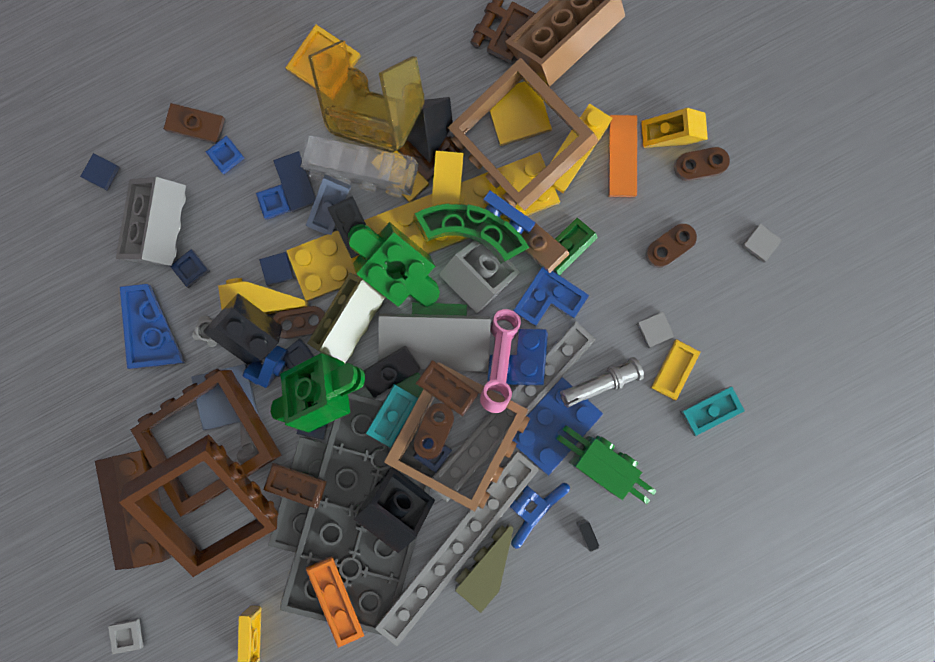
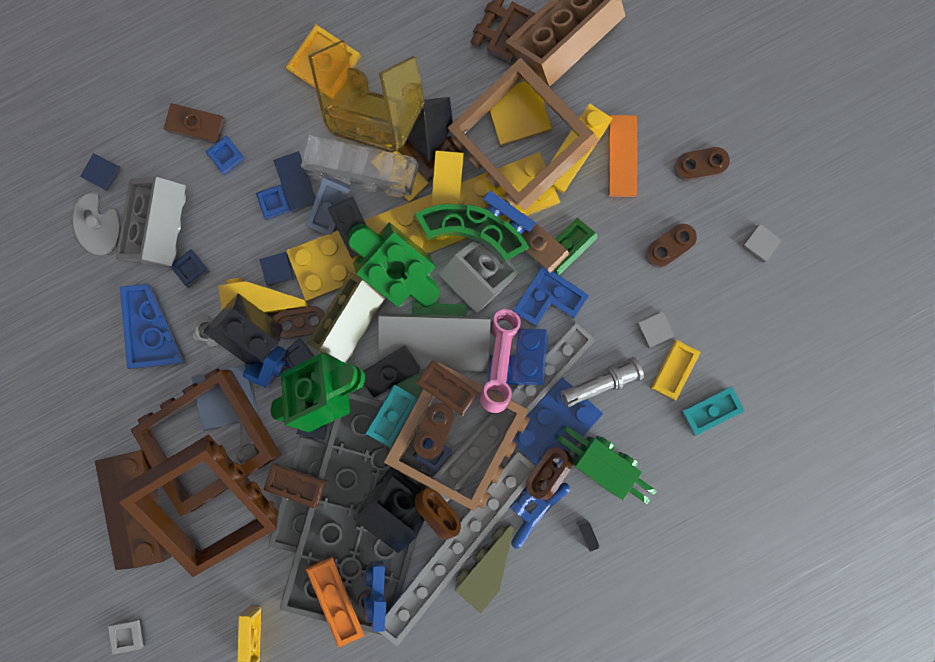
(98, 232): none -> light grey piece
(376, 604): none -> blue plate
(437, 513): none -> reddish brown plate
(548, 472): none -> reddish brown plate
(674, 129): yellow slope -> none

